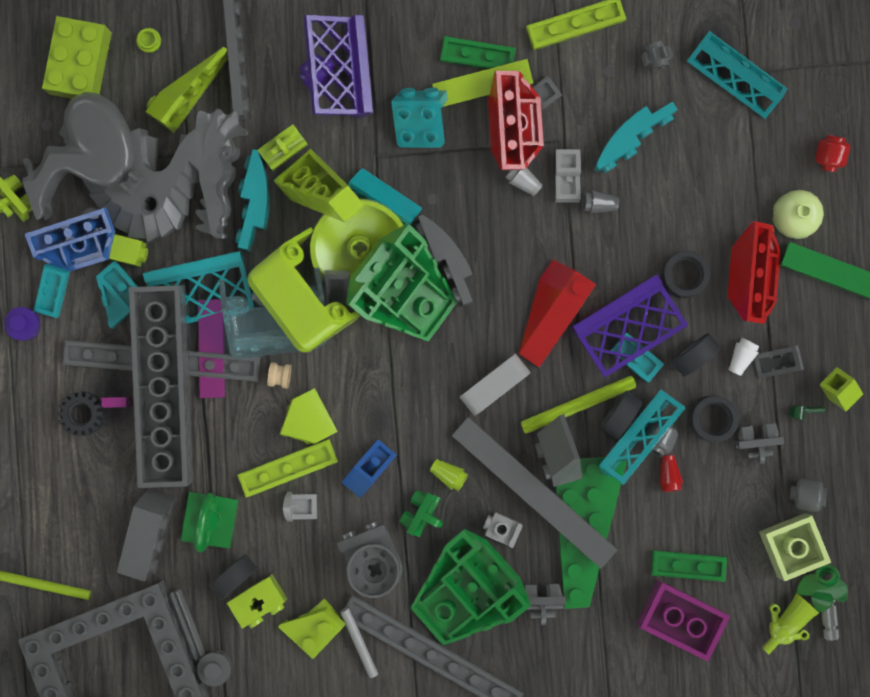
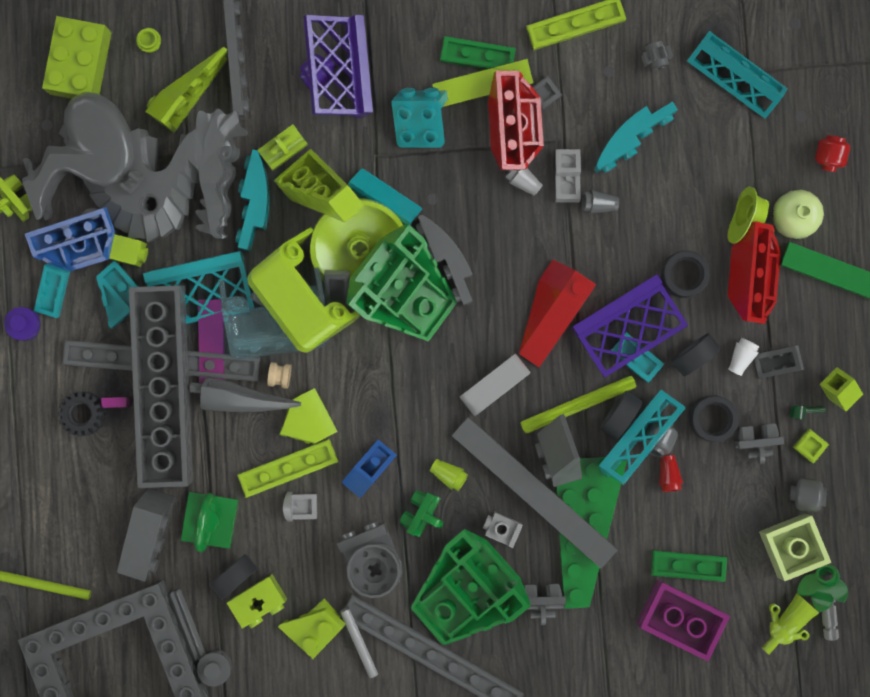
(231, 397): none -> dark grey piece
(748, 210): none -> lime piece
(810, 446): none -> lime tile

